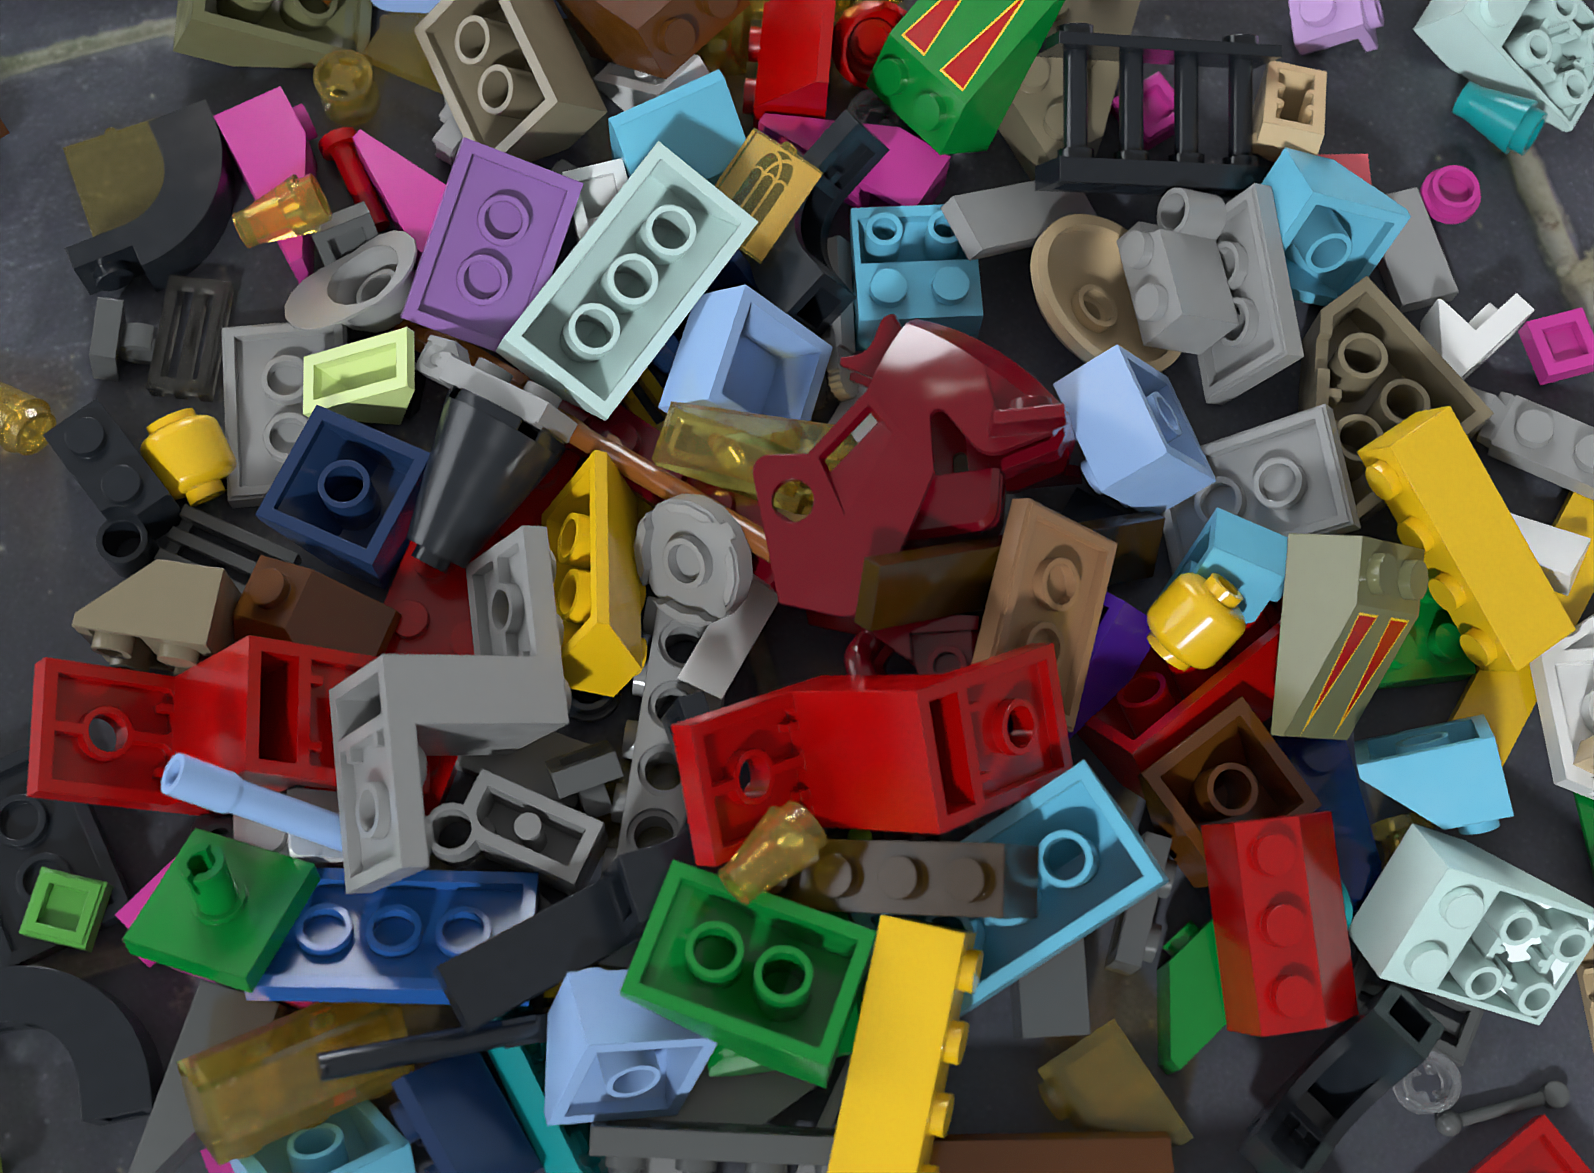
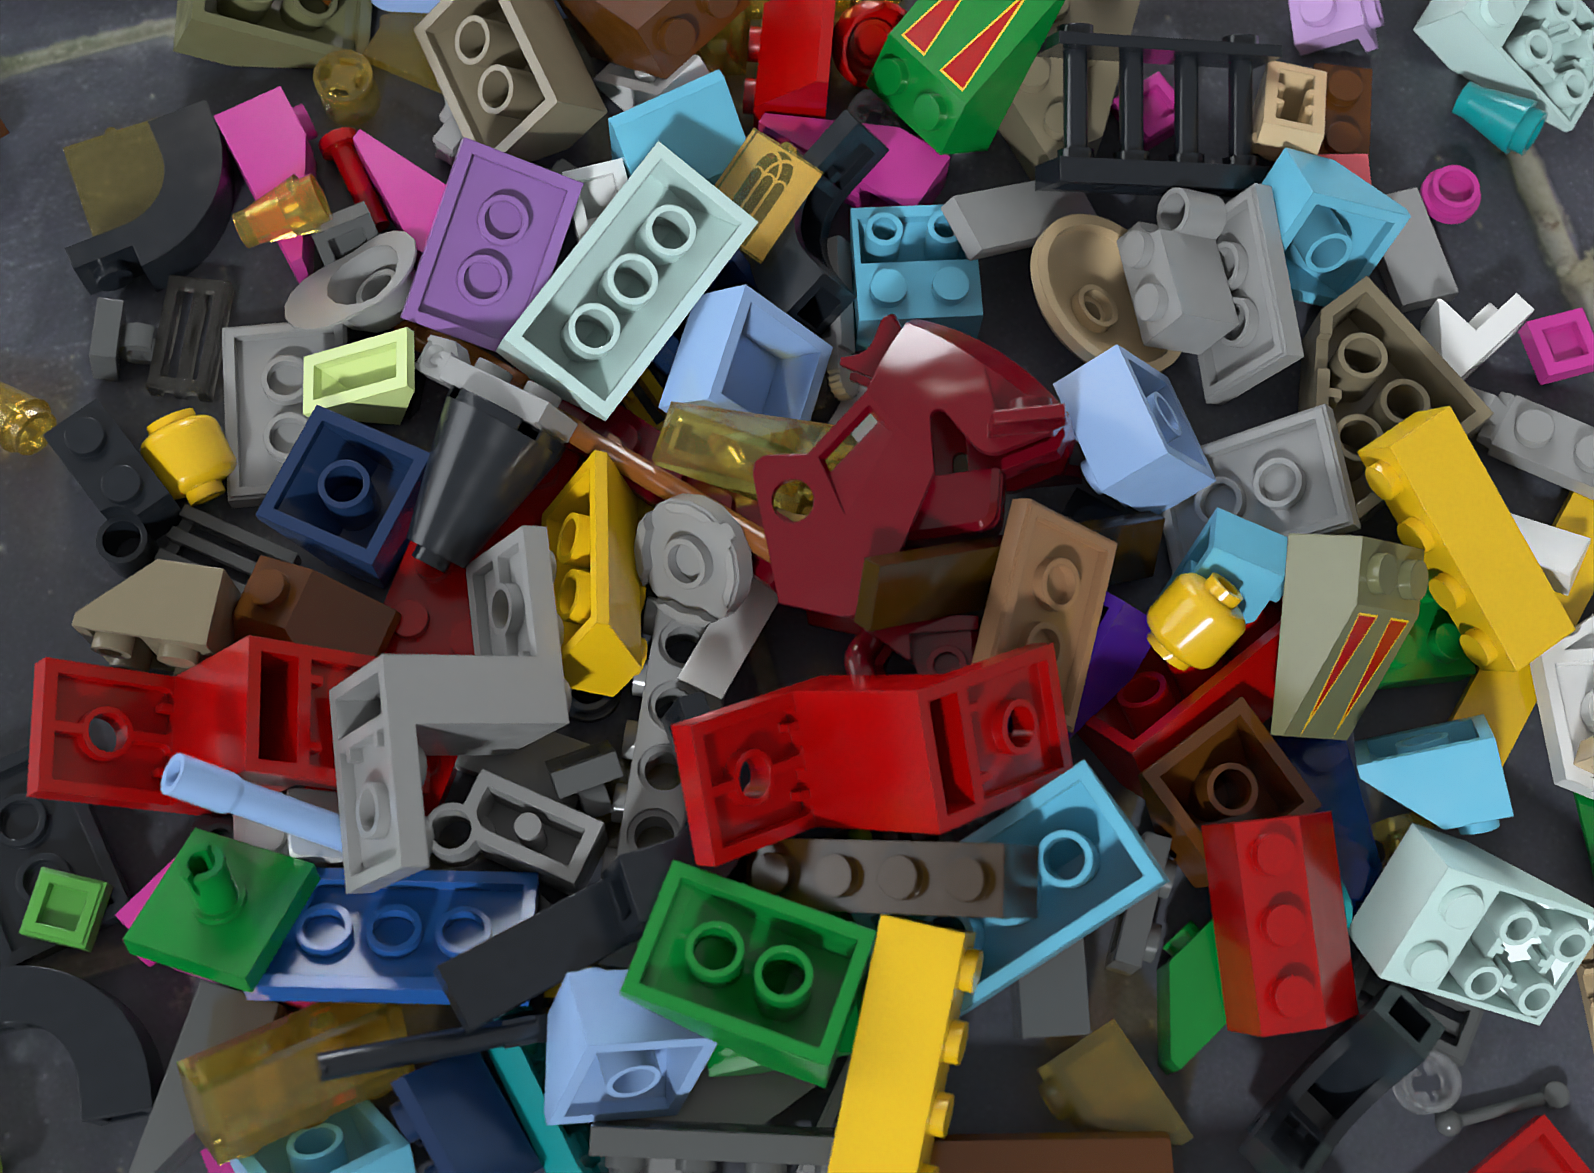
(776, 849): clear yellow cone -> none
(1347, 109): none -> reddish brown plate

